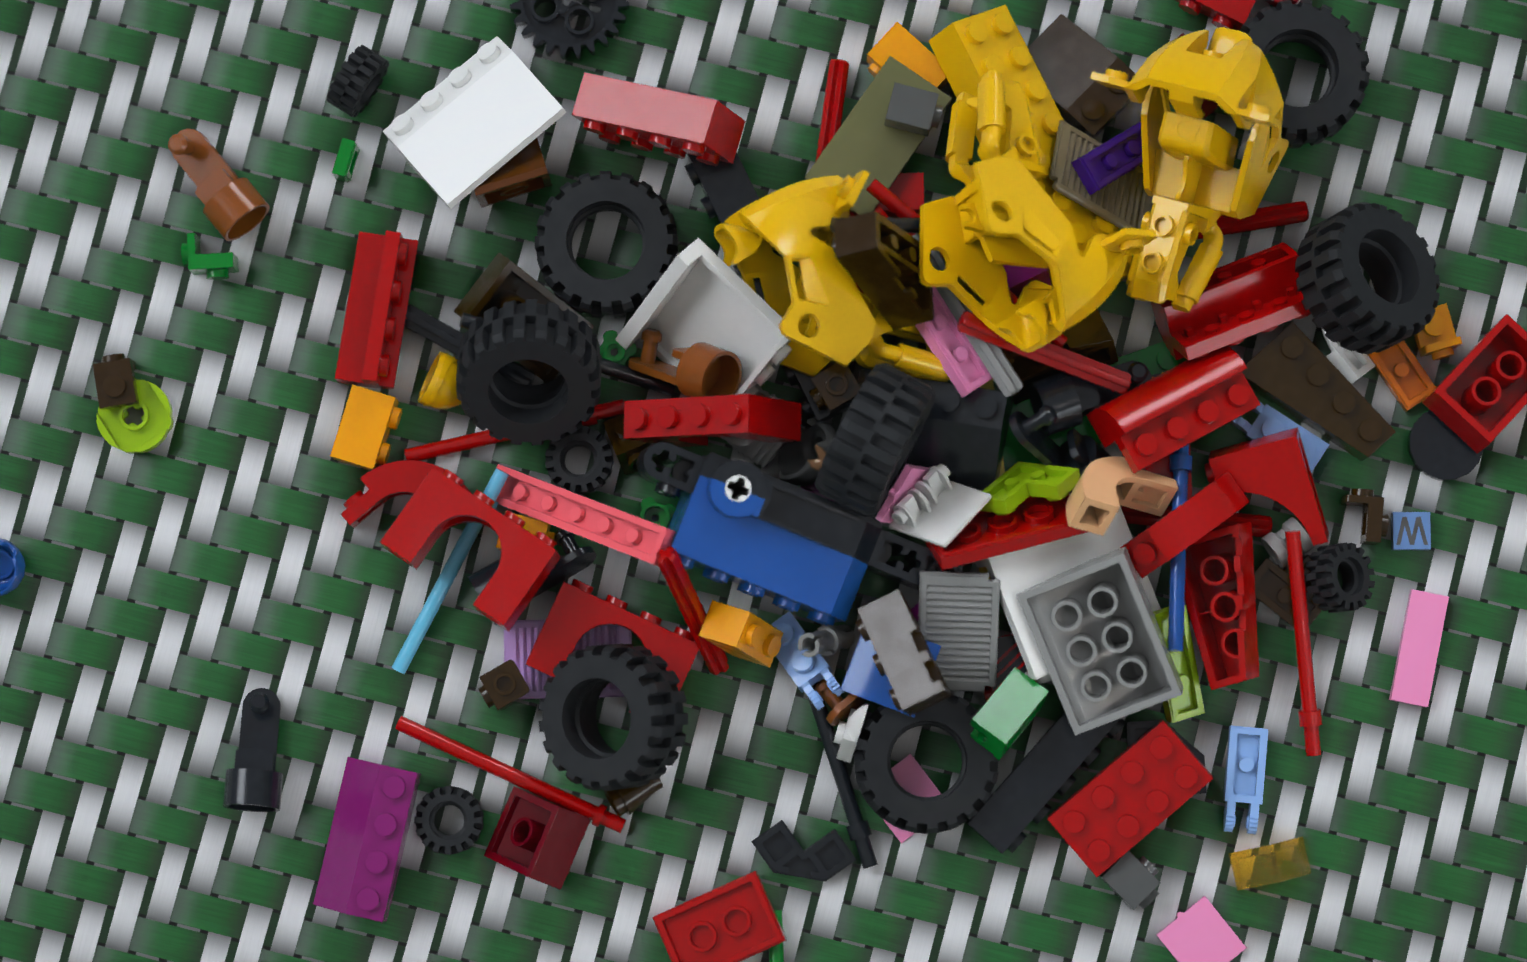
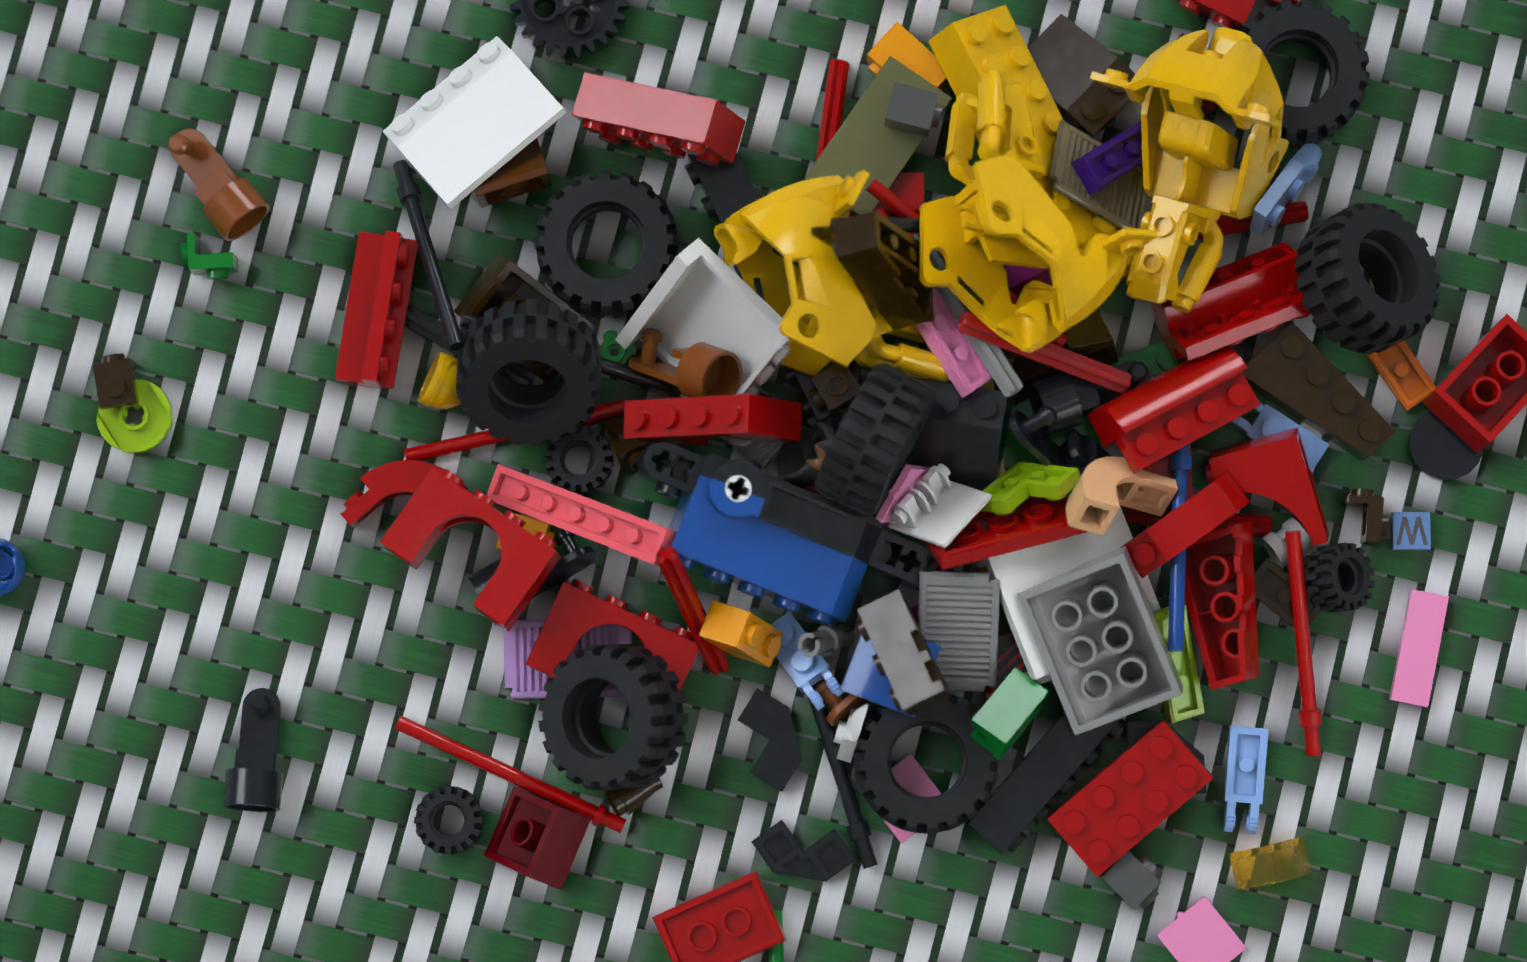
(345, 160): green tile -> none
(357, 81): black tyre -> none
(366, 428): light orange brick -> none
(367, 839): magenta slope -> none
(410, 197): none -> black bar
(446, 579): medium azure bar -> none
(503, 685): dark brown bracket -> none
(651, 508): green plate -> none
(782, 751): none -> black tile
(1287, 186): none -> light blue hinge
(1349, 363): white plate -> none
(1438, 336): light orange bracket -> none

